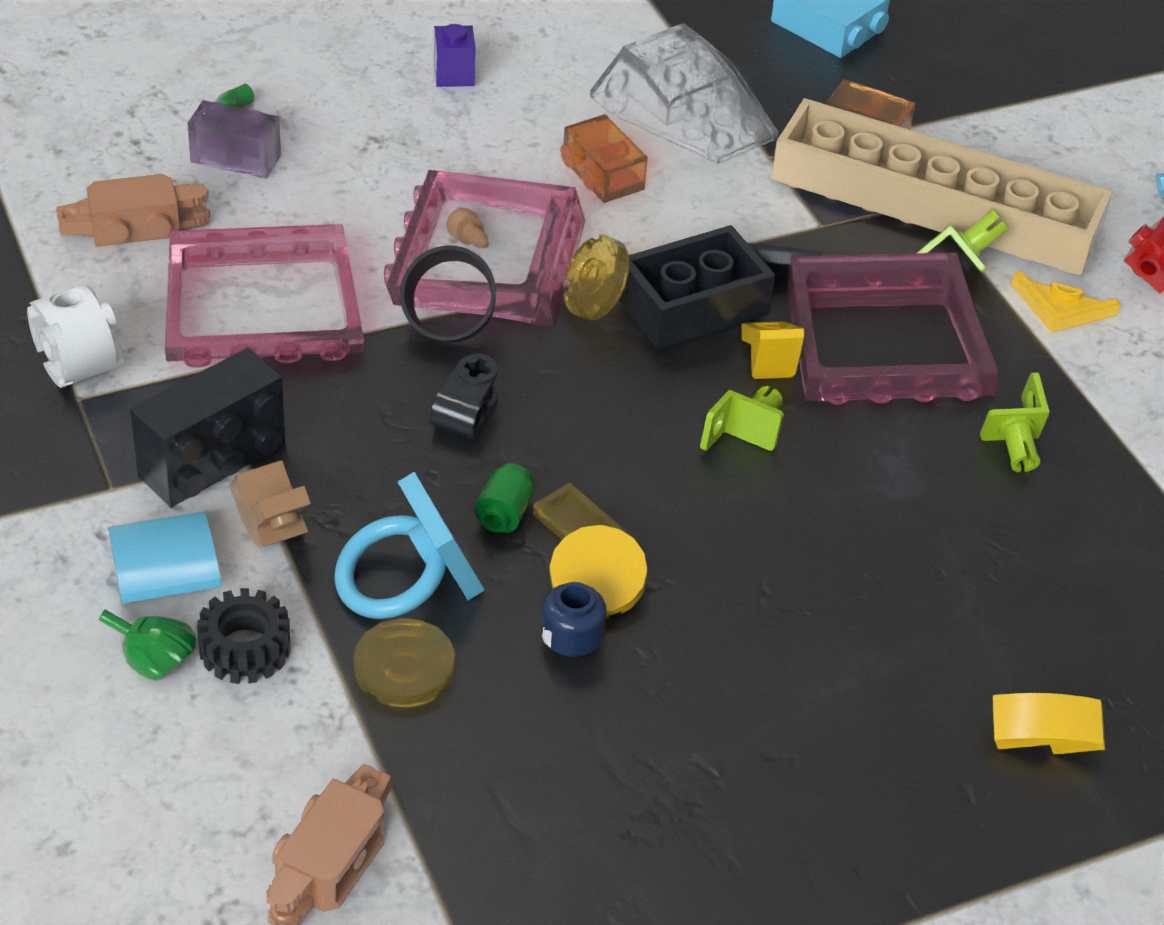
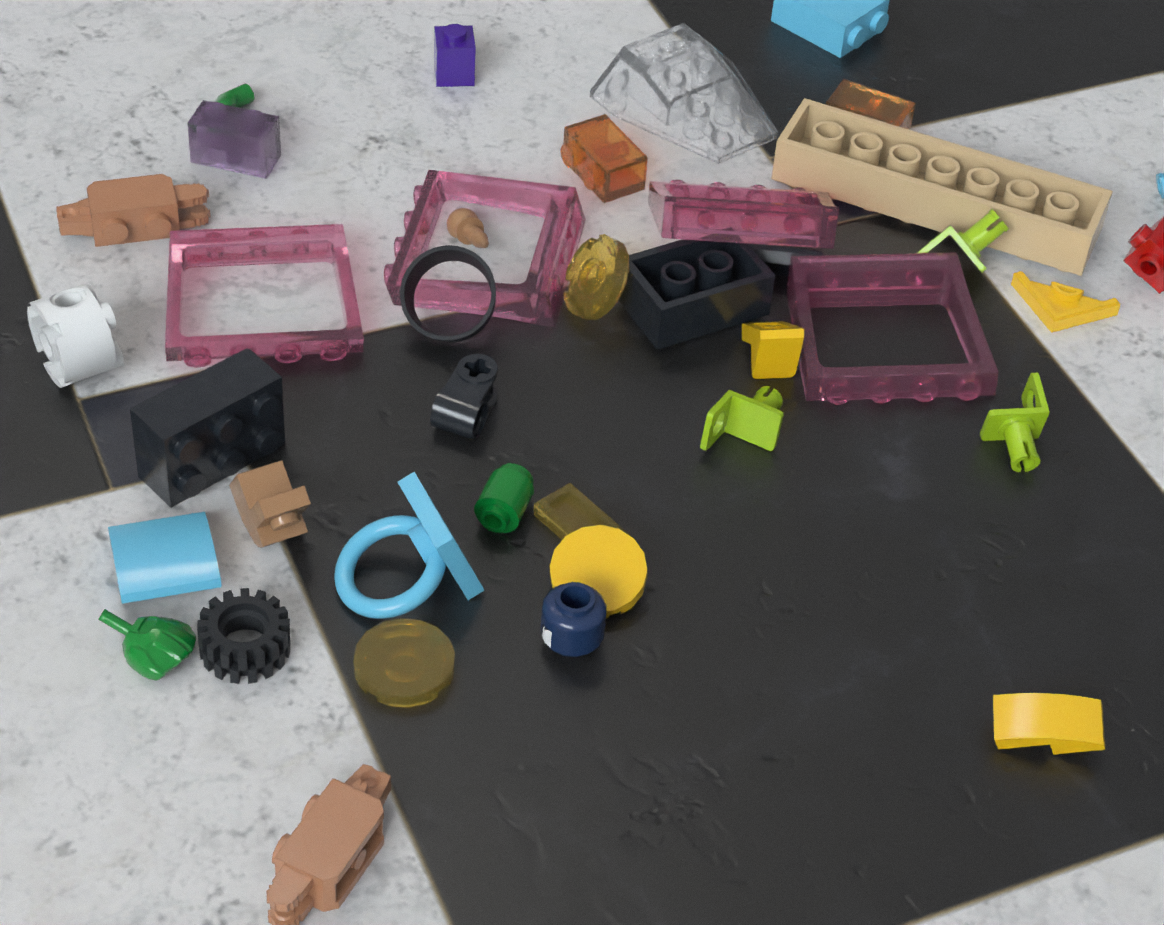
(743, 214): none -> clear pink windscreen

